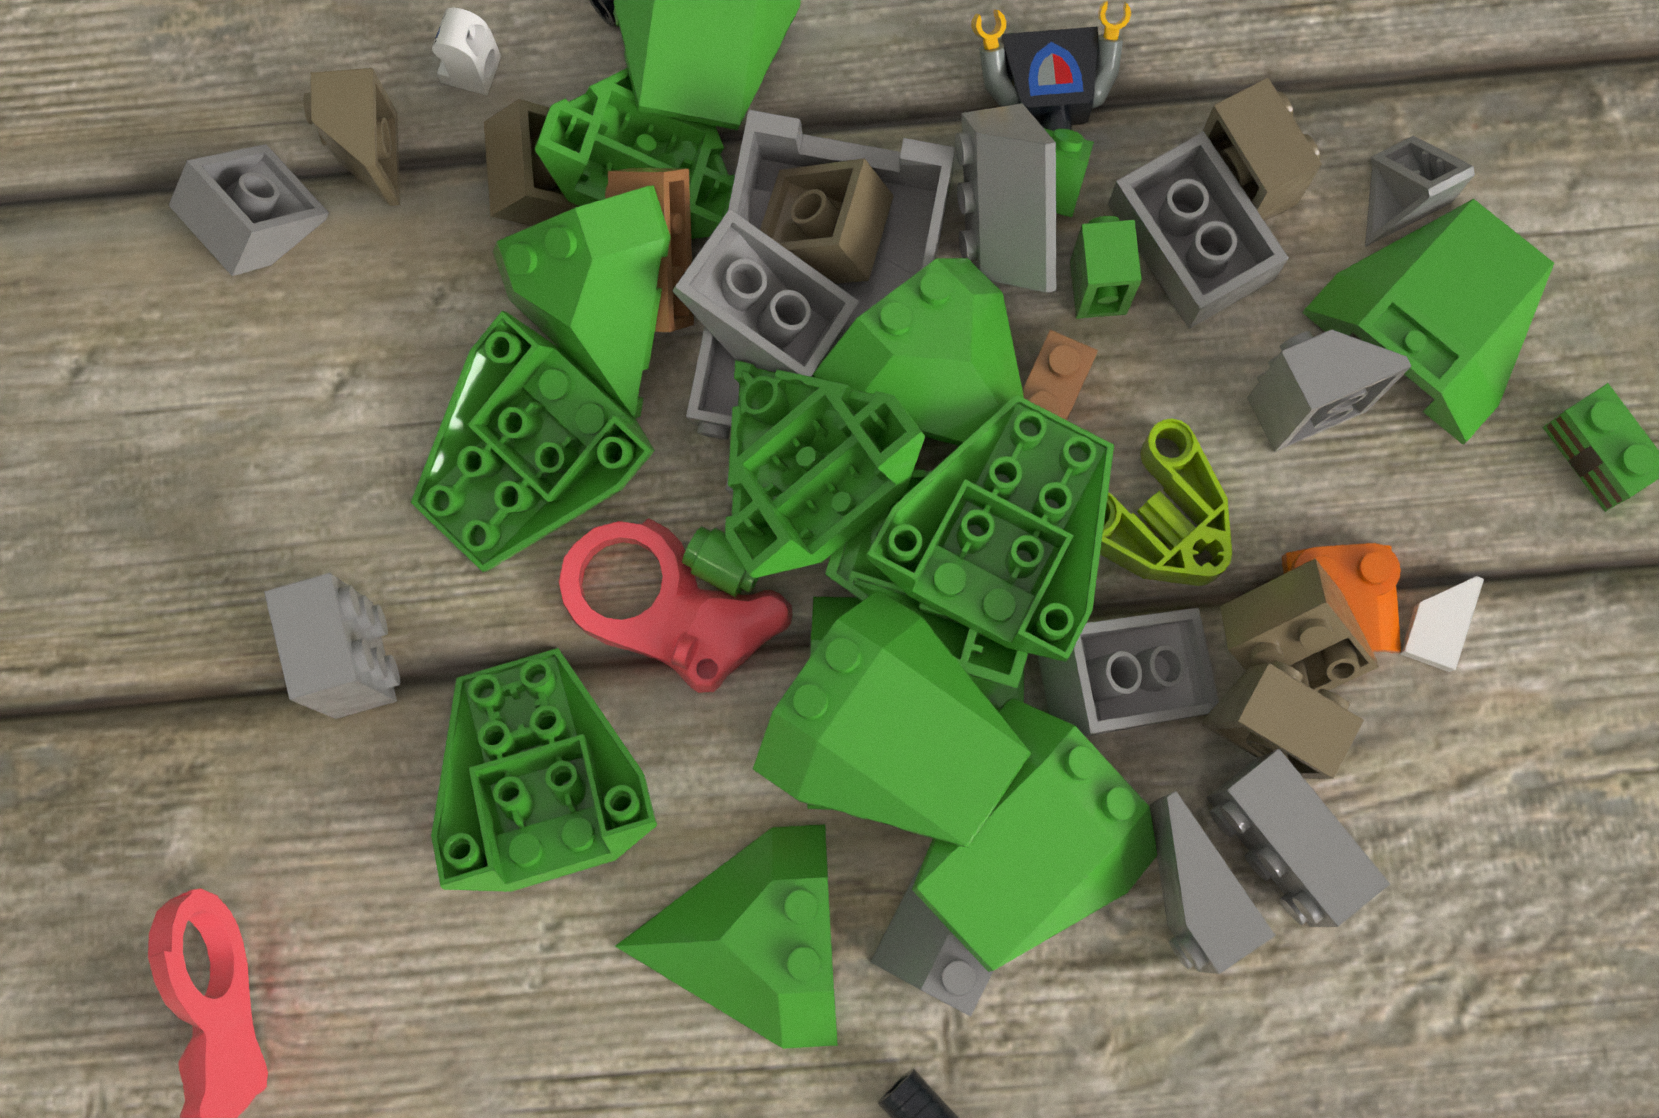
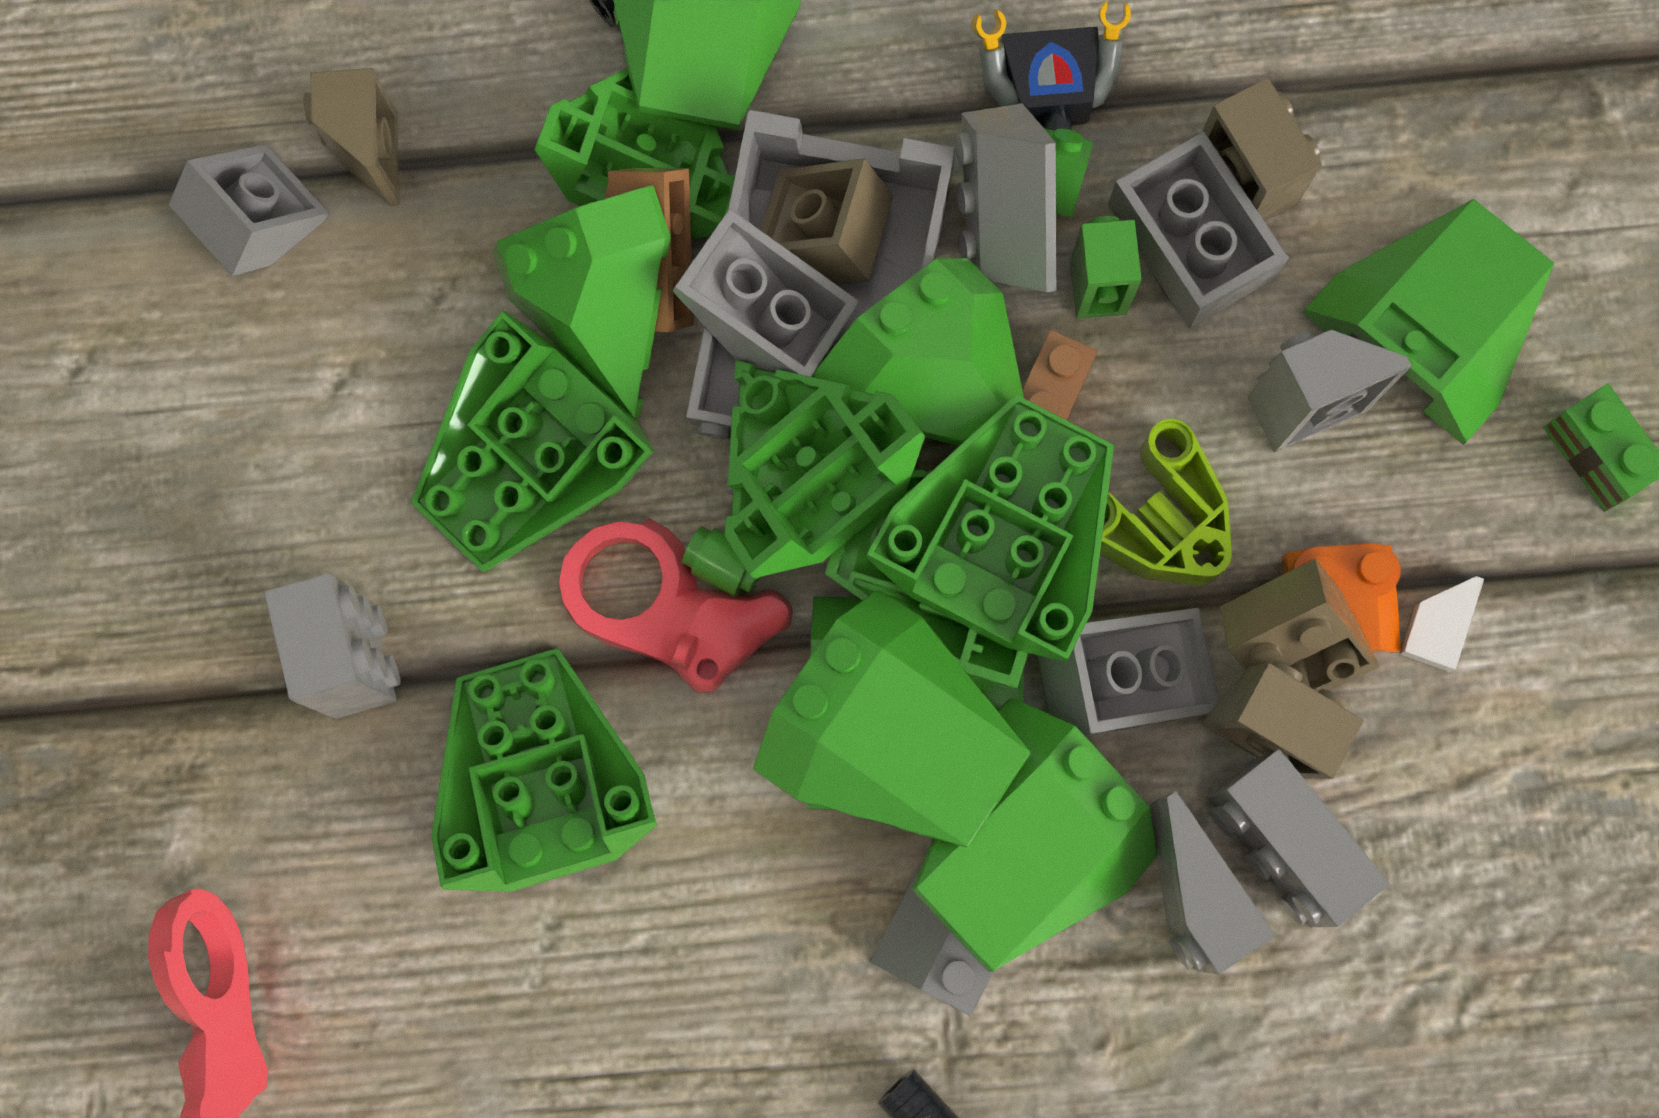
(466, 51): white leg -> none
(517, 178): dark tan slope -> none
(755, 939): bright green wedge -> none
(1411, 184): light grey slope -> none

